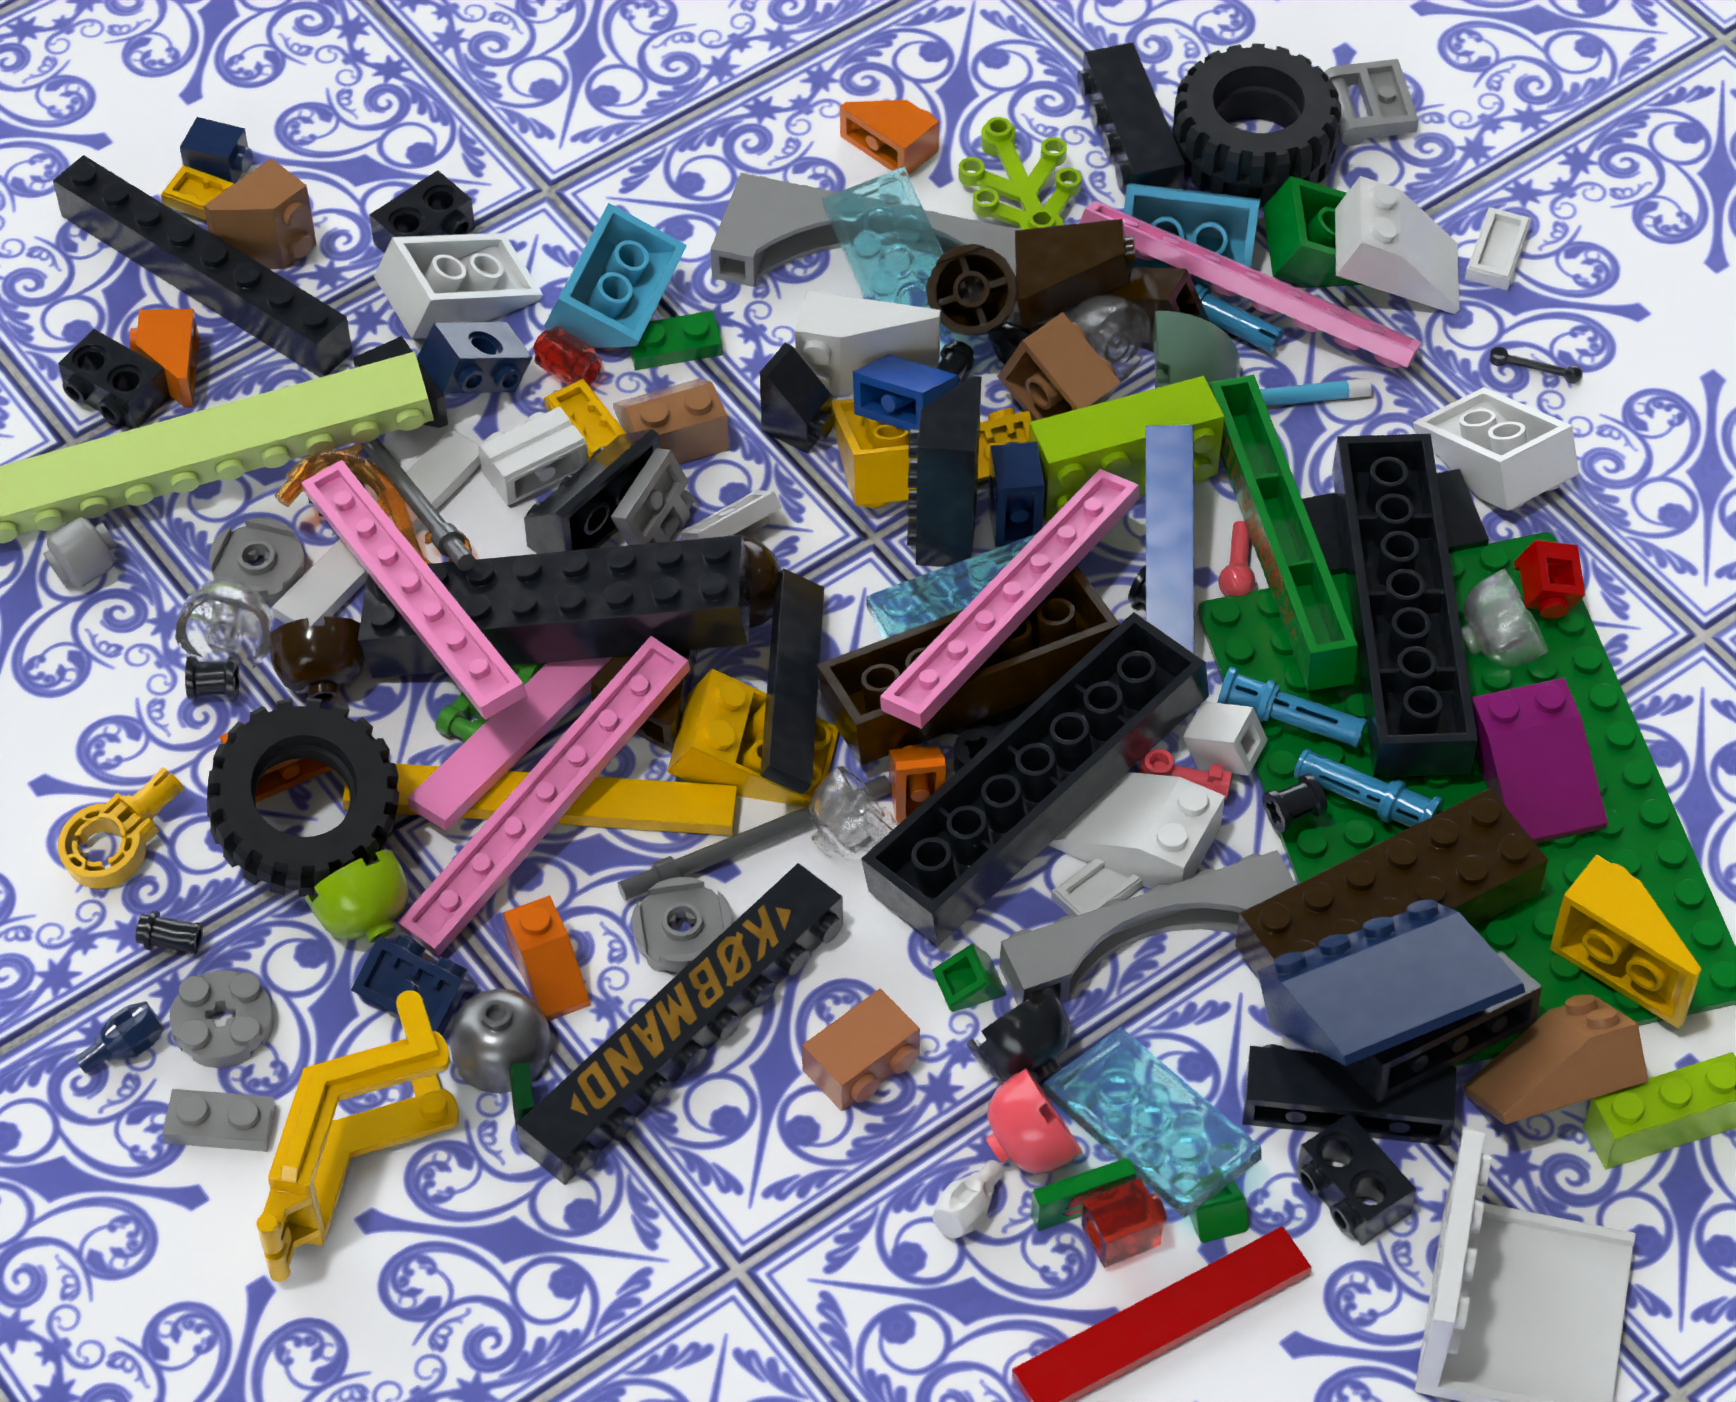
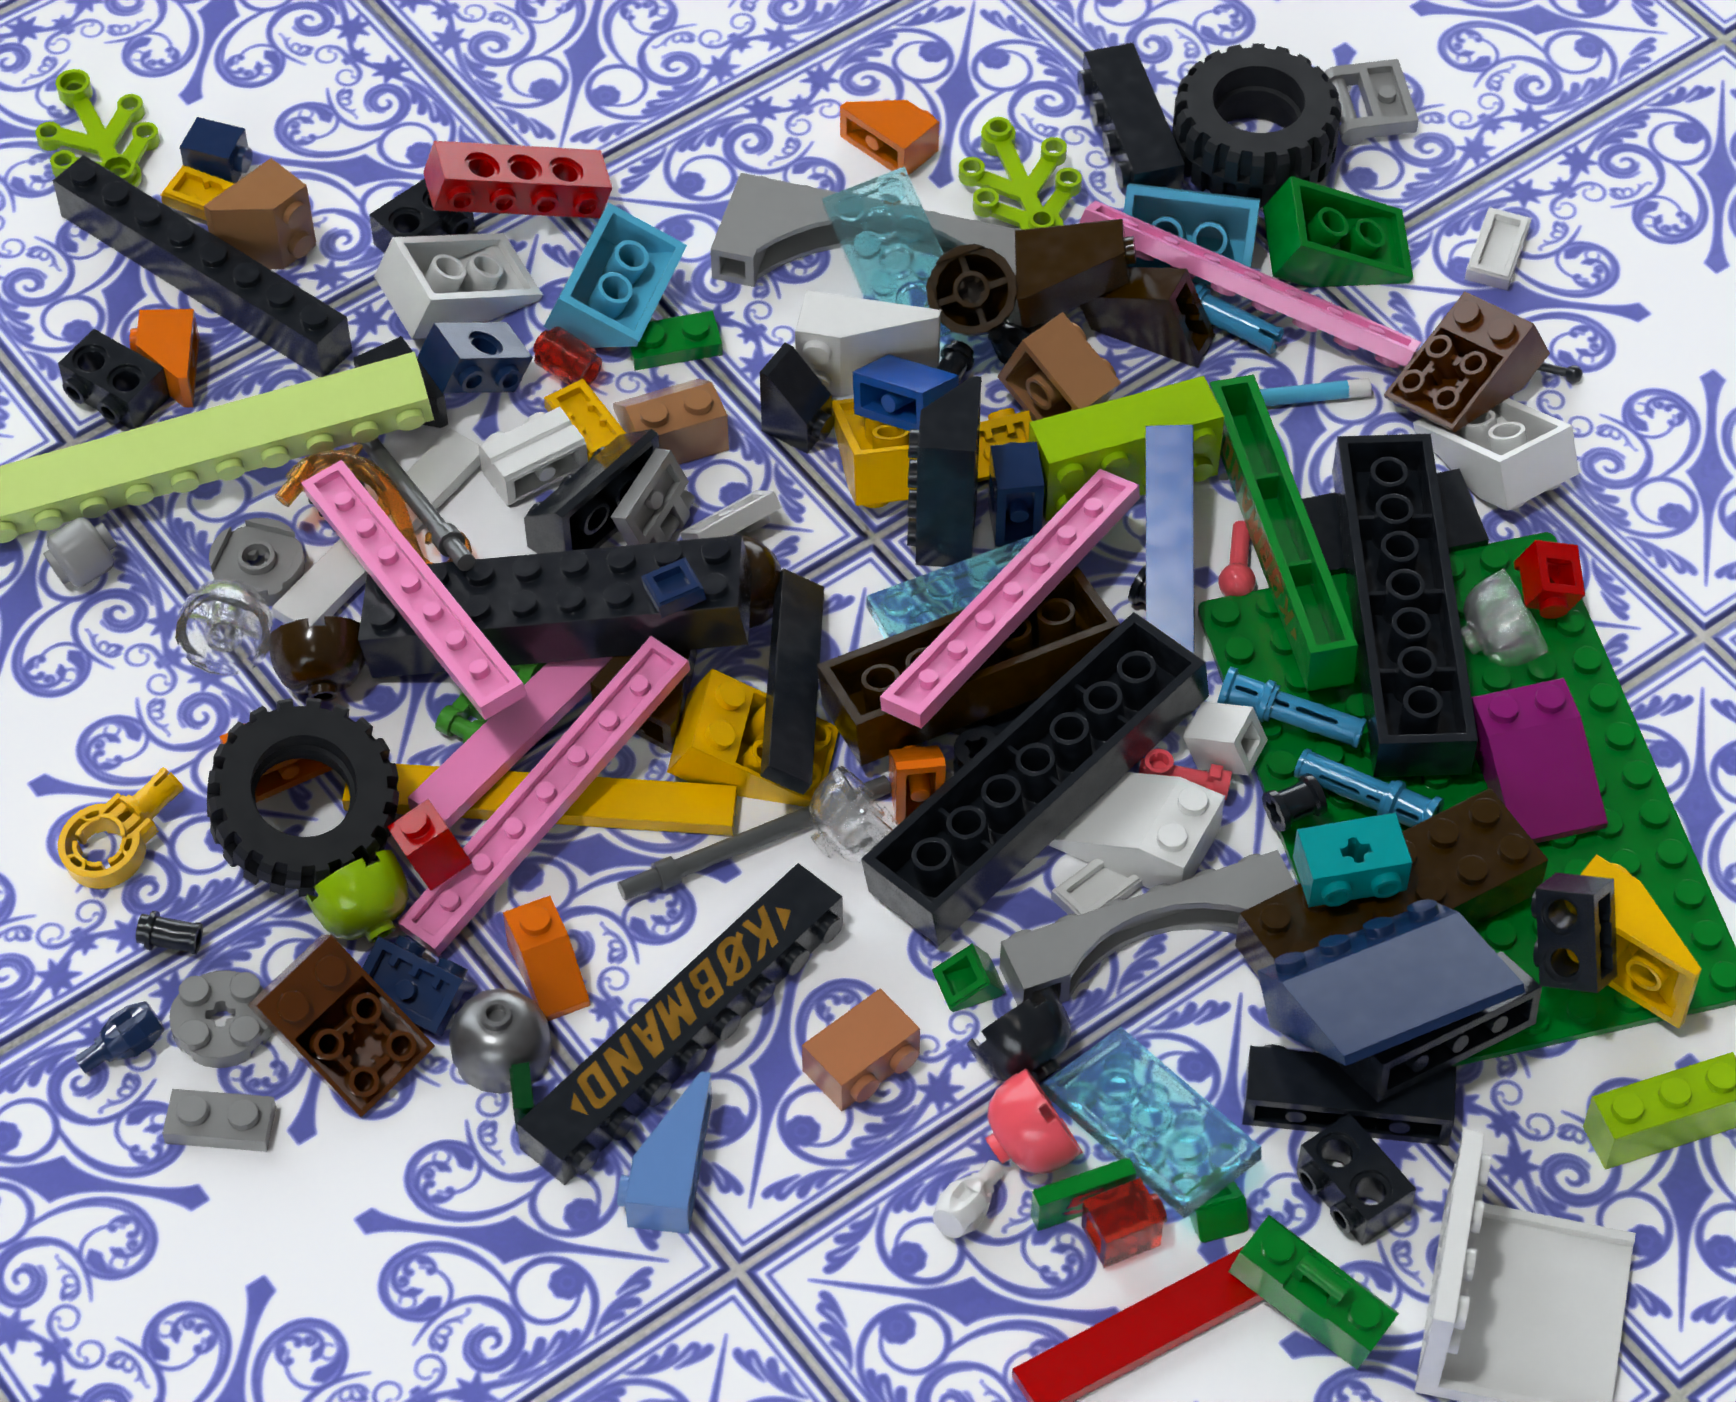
(75, 92): none -> lime plant
(212, 677): black bush -> none
(318, 1150): yellow piece -> none
(341, 1024): none -> reddish brown slope
(429, 844): none -> red brick
(517, 179): none -> red brick
(657, 912): light grey plate -> none
(668, 1165): none -> medium blue slope
(673, 587): none -> dark blue tile
(1114, 330): clear cylinder -> none
(1190, 349): sand green brick -> none
(1313, 1292): none -> green piece
(1352, 860): none -> teal brick
(1395, 246): white slope -> none
(1469, 364): none -> reddish brown slope
(1562, 1061): medium nougat slope -> none
(1587, 934): none -> black brick

